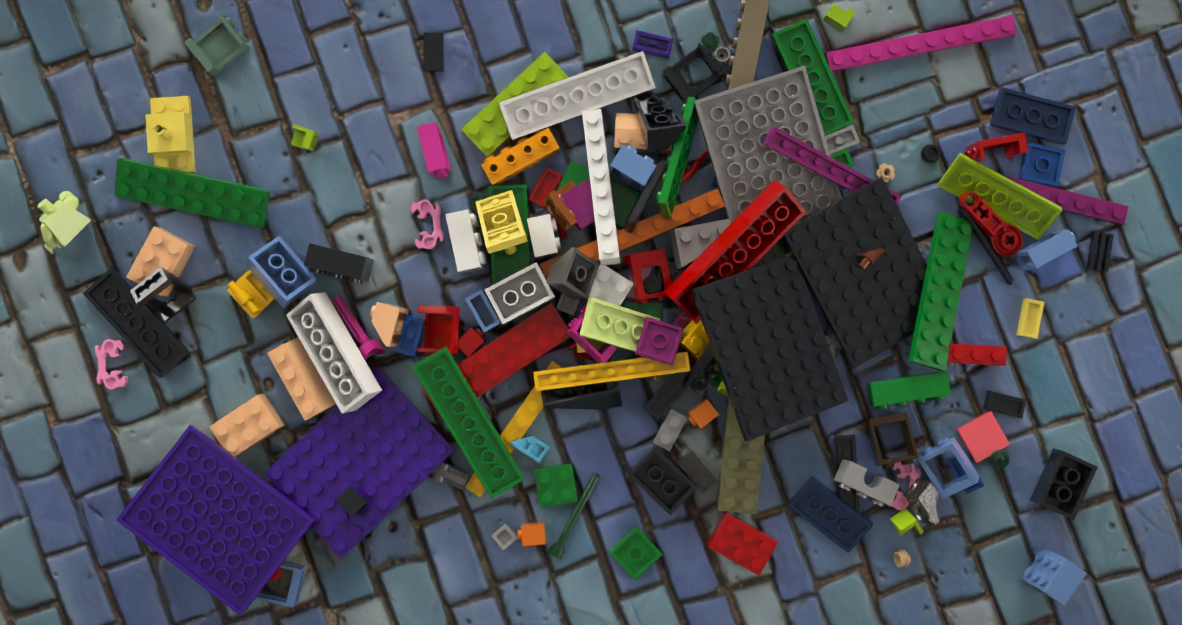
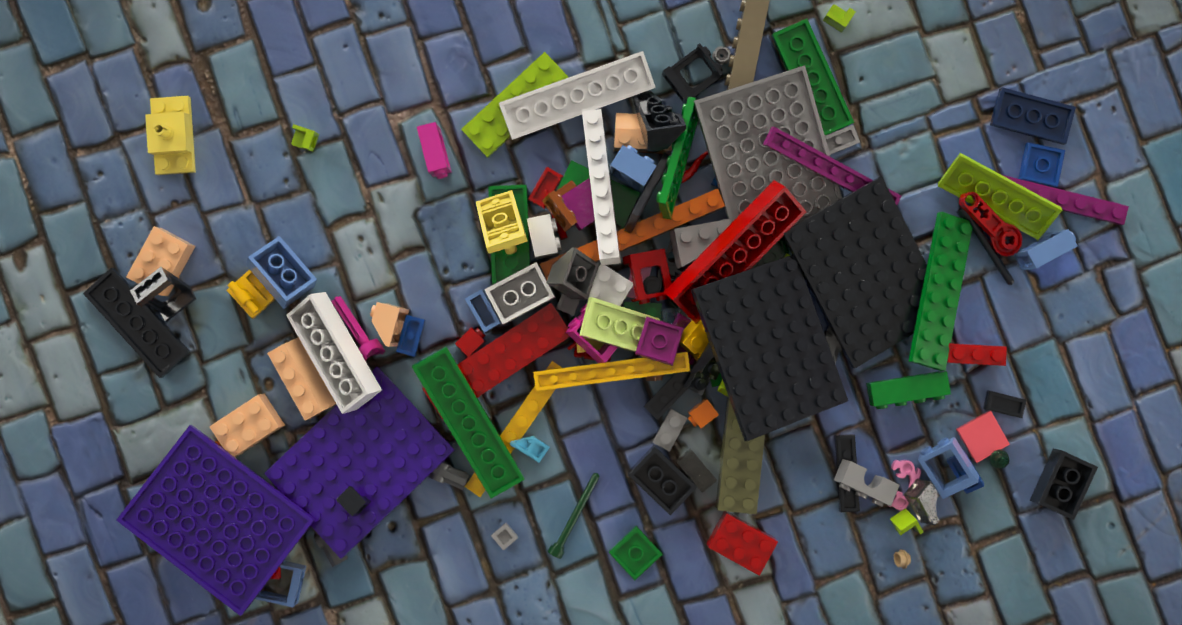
(61, 220): yellowish green torso -> none
(113, 380): bright pink helmet -> none
(191, 192): green plate -> none
(218, 45): sand green panel -> none
(338, 263): black brick -> none
(425, 207): bright pink helmet -> none
(433, 51): black tile -> none
(440, 328): red panel -> none
(465, 241): white brick -> none
(474, 198): clear green plate -> none
(520, 157): light orange brick -> none
(532, 534): orange brick -> none
(555, 485): green plate -> none
(590, 396): black wedge -> none
(651, 44): dark purple tile -> none
(710, 36): clear green plate -> none
(830, 514): dark blue tile -> none
(843, 157): green plate -> none
(871, 257): copper bar -> none
(889, 168): tan plate -> none
(903, 419): dark brown window -> none
(921, 43): dark pink plate -> none
(930, 153): black plate -> none
(1013, 145): red window -> none
(1030, 318): light yellow tile -> none
(1054, 576): medium blue brick -> none
(1107, 251): black tile -> none

